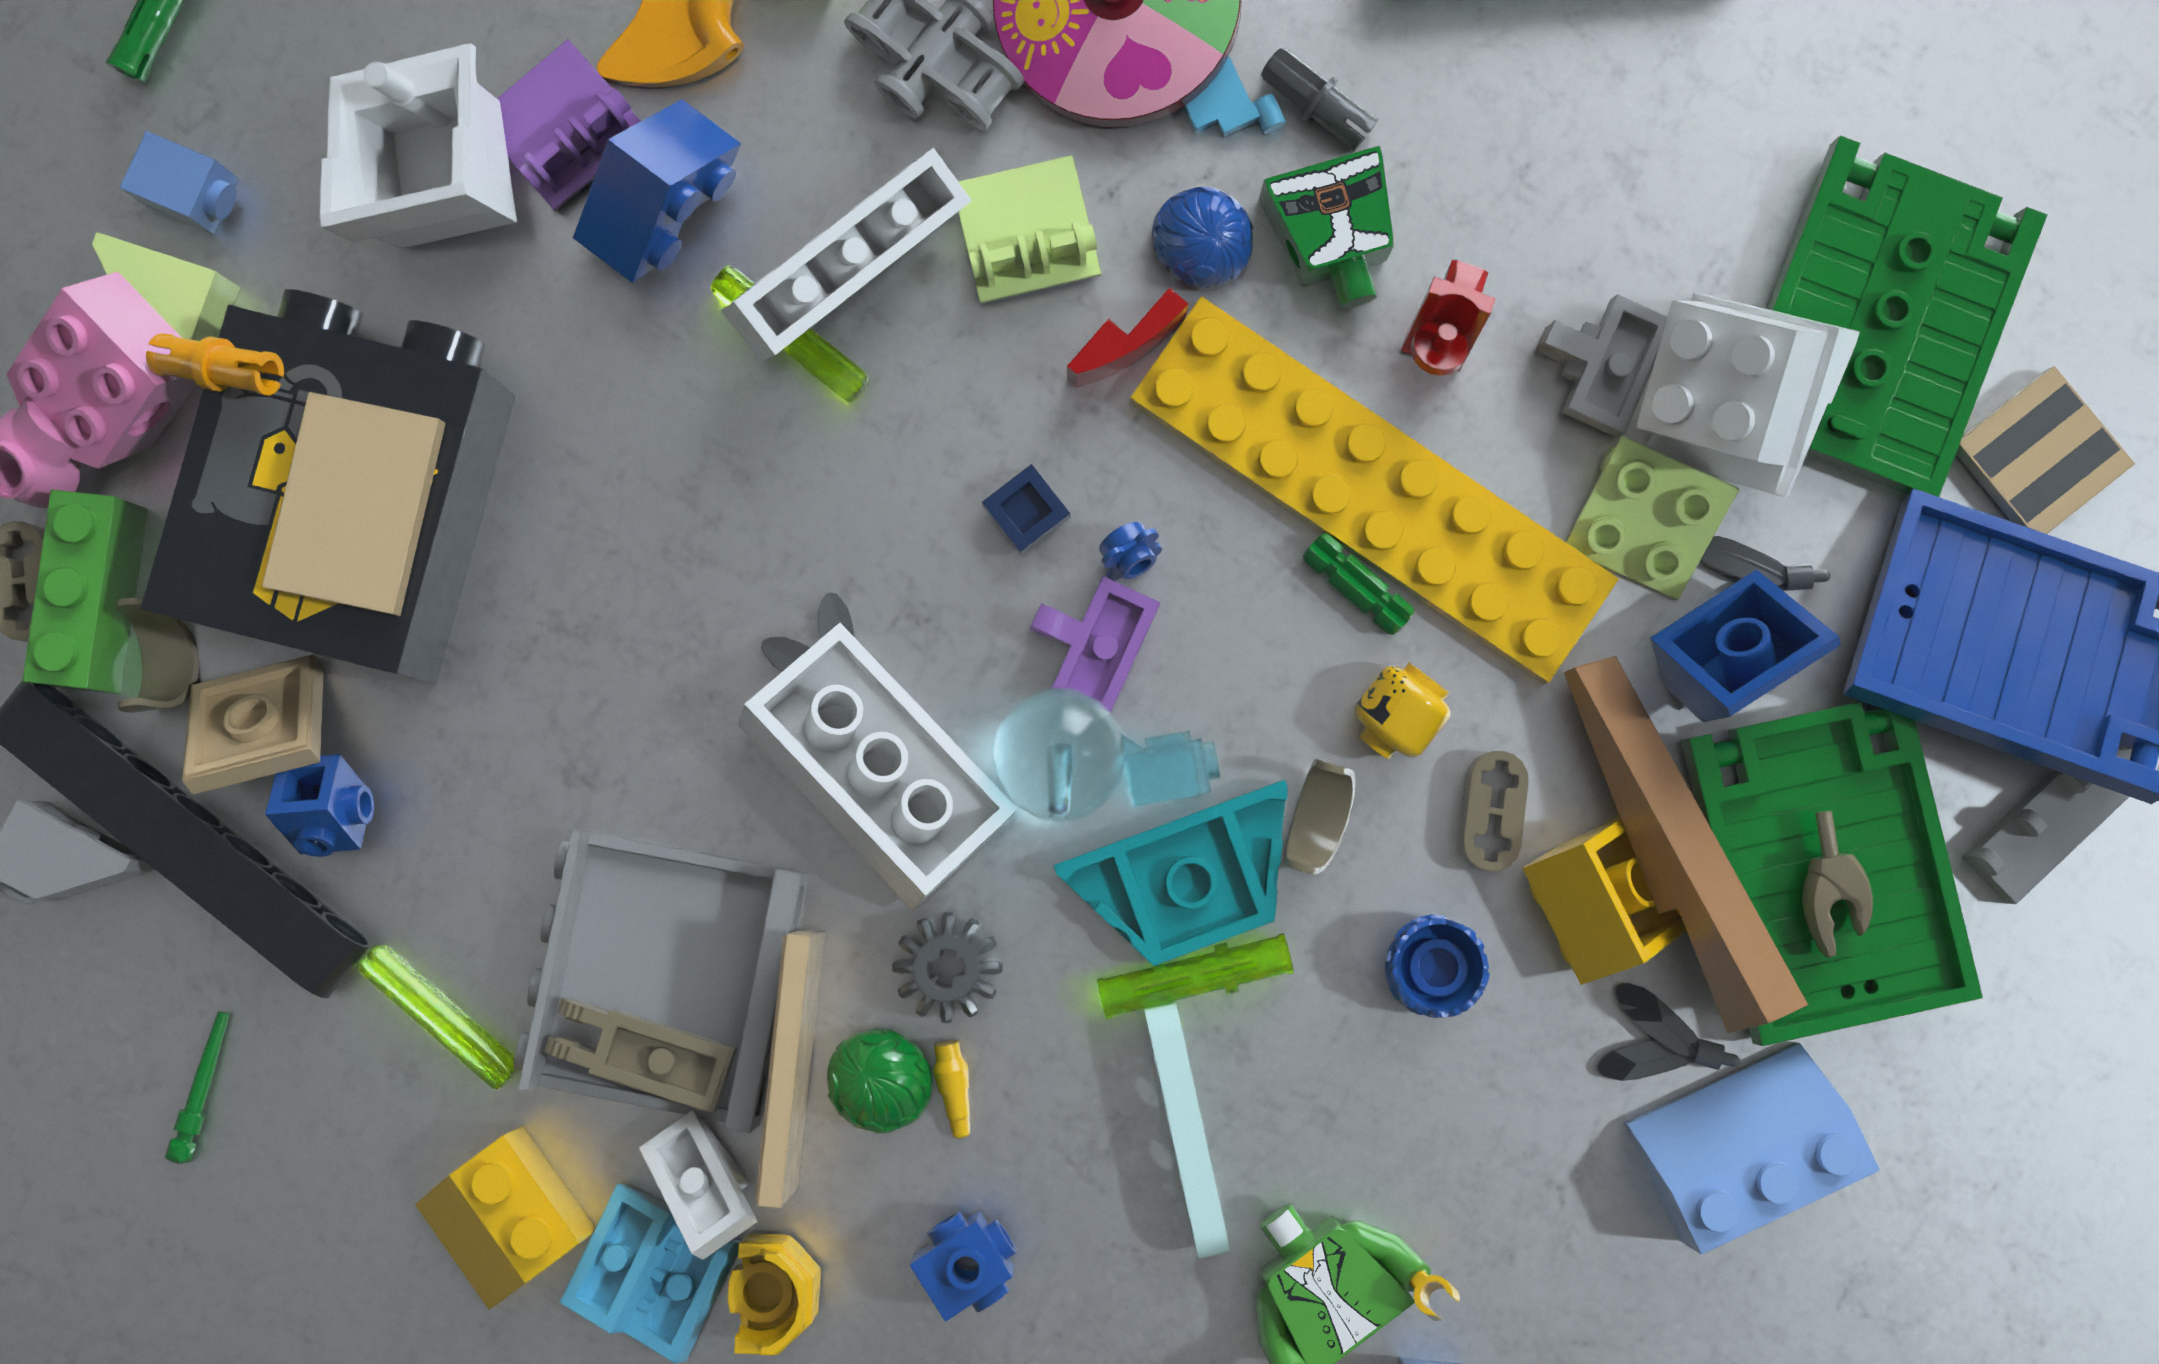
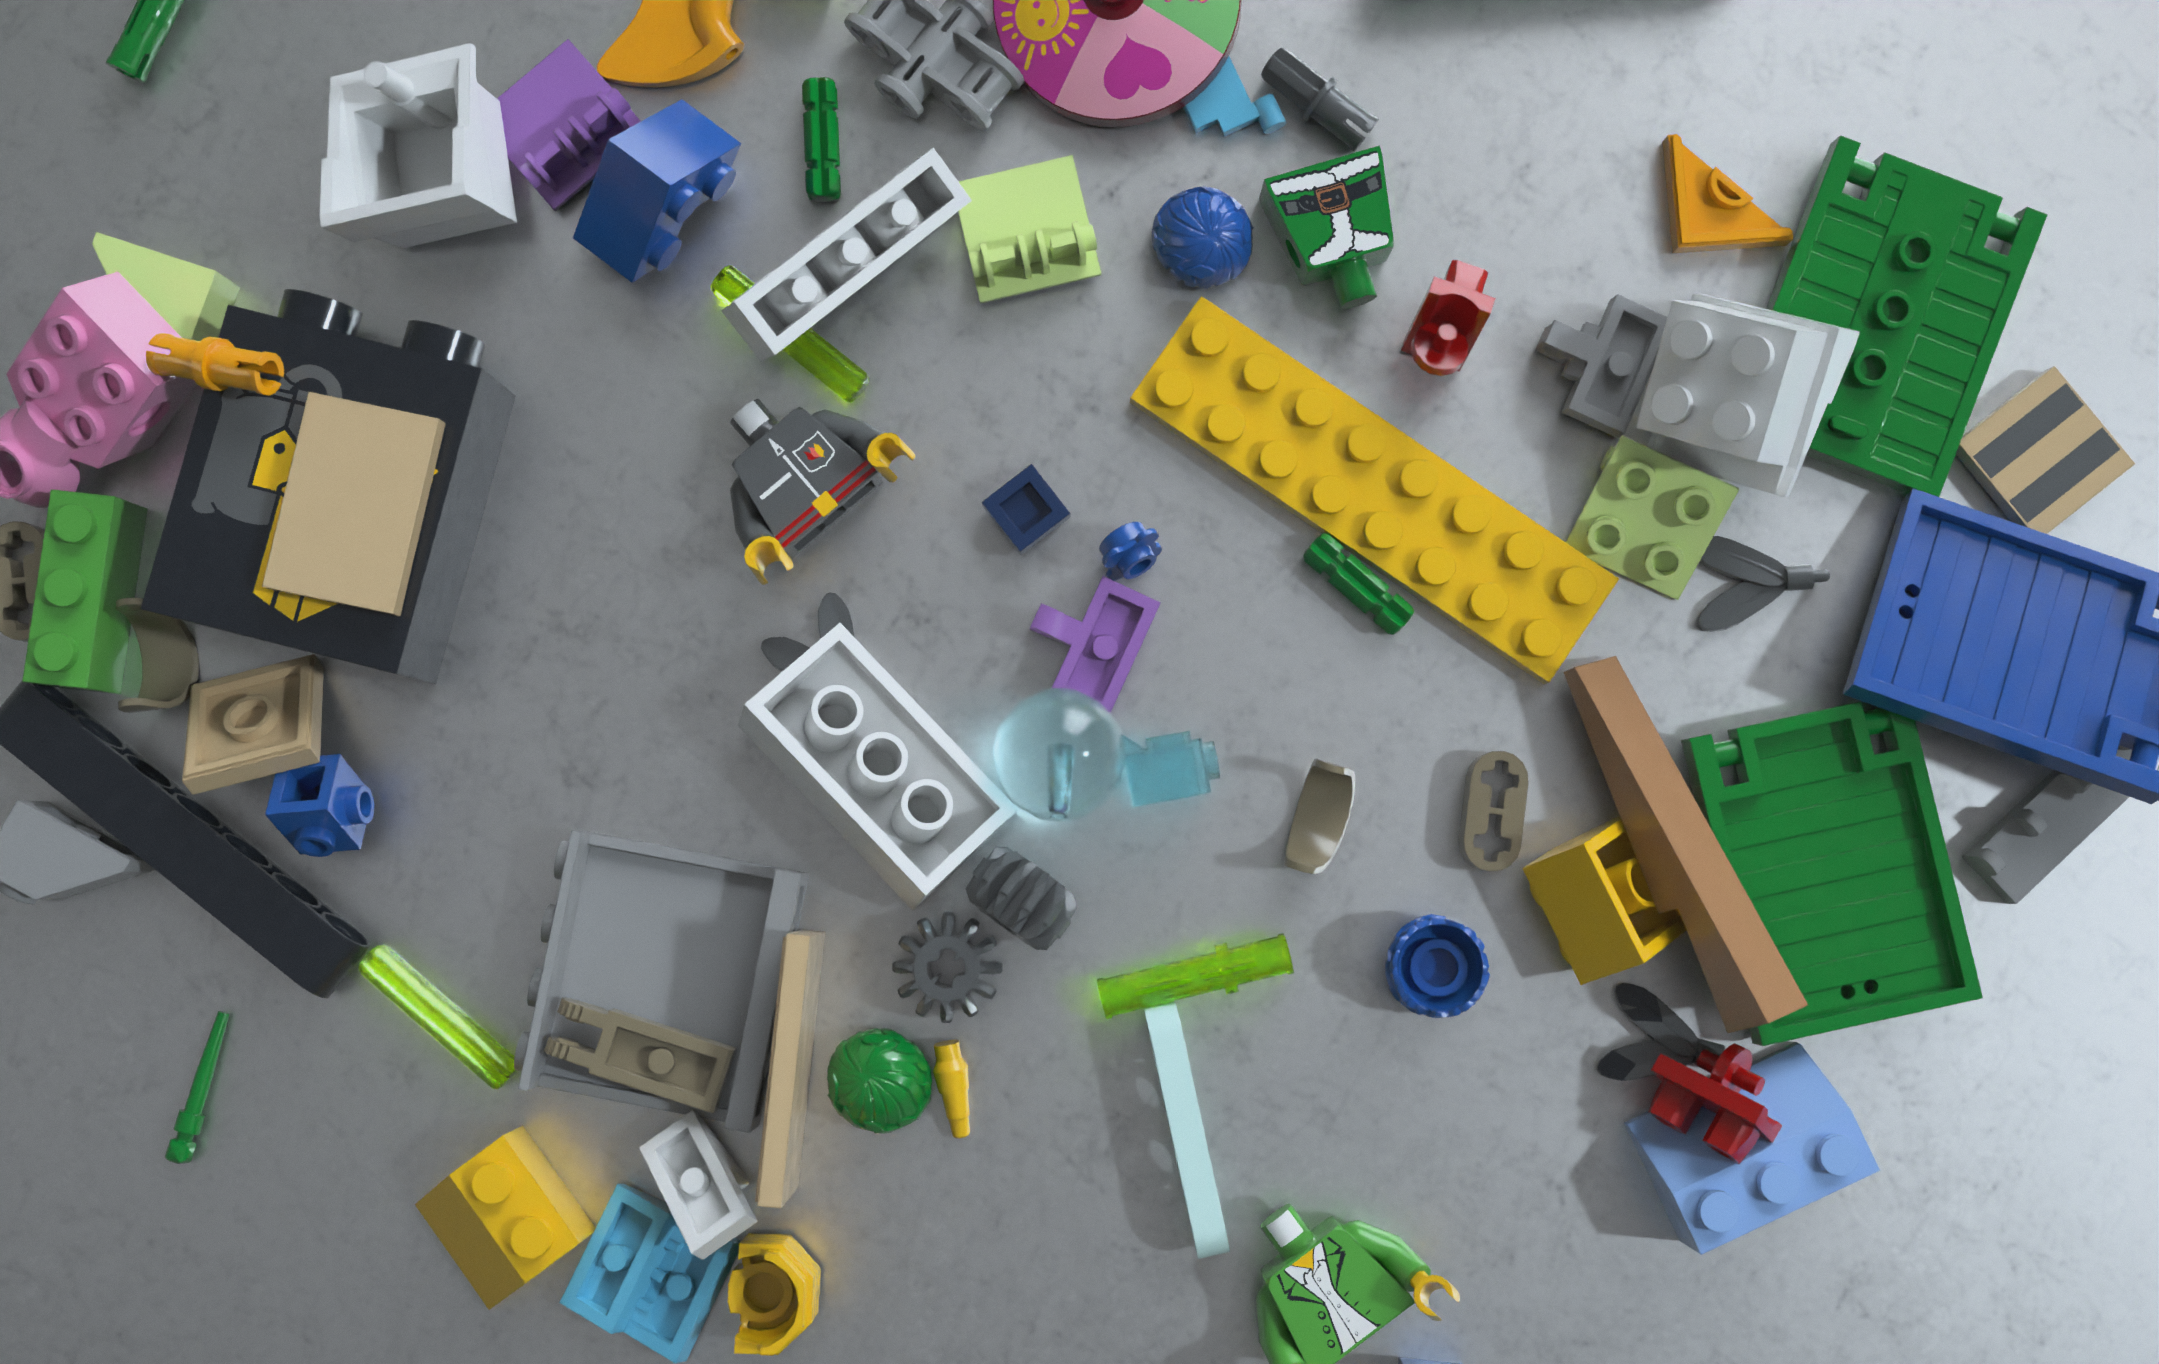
(180, 183): medium blue brick -> none
(802, 478): none -> dark grey torso
(821, 139): none -> green axle
(952, 1283): blue brick -> none
(1021, 898): none -> dark grey gear
(1114, 350): red slope -> none
(1188, 877): teal wing -> none
(1402, 711): yellow head -> none
(1711, 209): none -> light orange tile
(1737, 1118): none -> red hips
(1738, 647): blue slope -> none
(1830, 880): dark tan hand -> none

